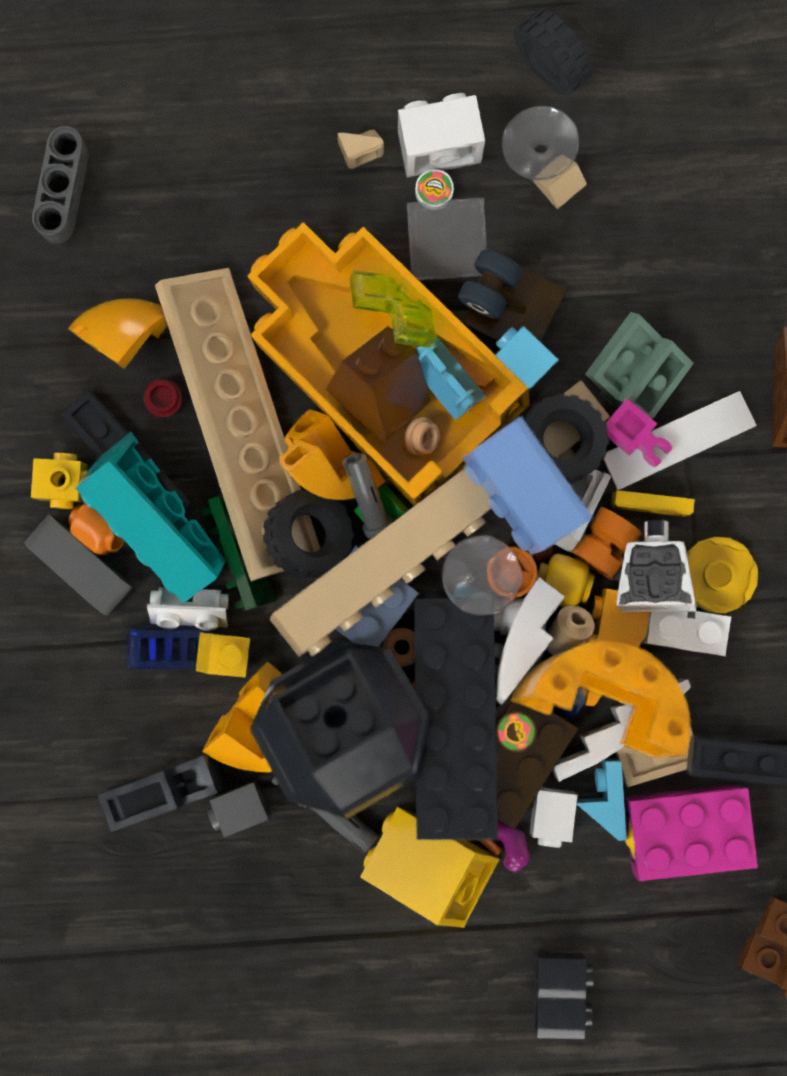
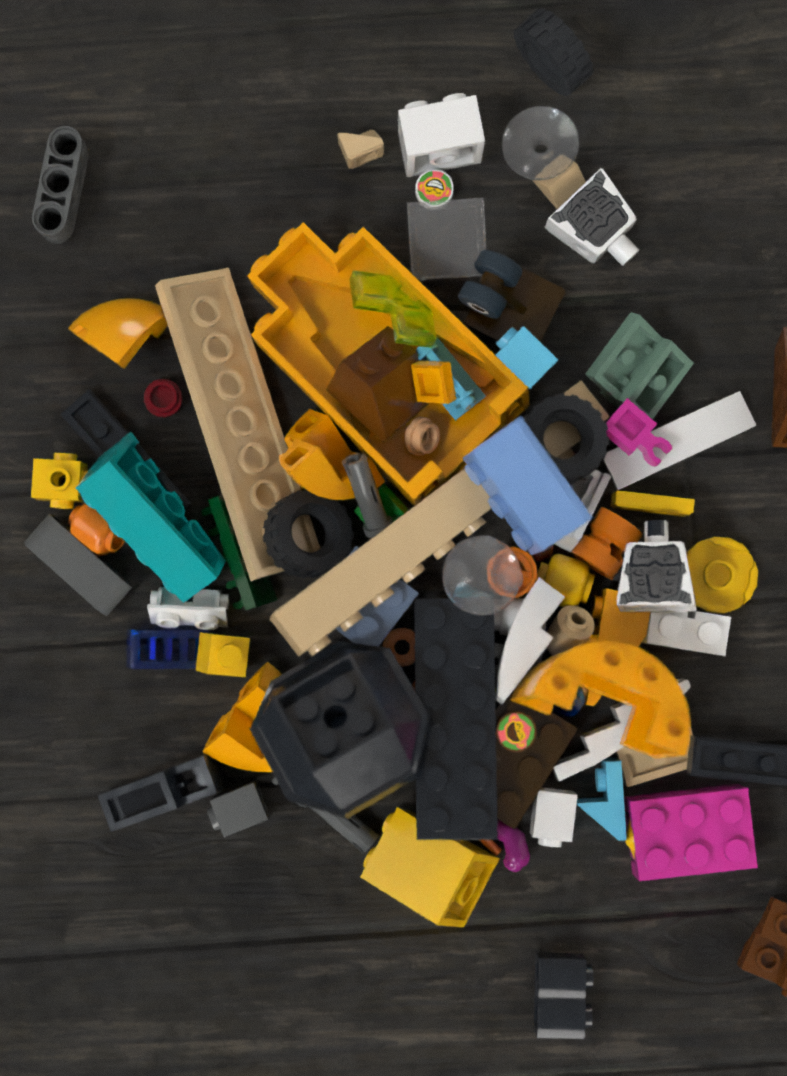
(433, 382): none -> light orange tile
(595, 221): none -> torso

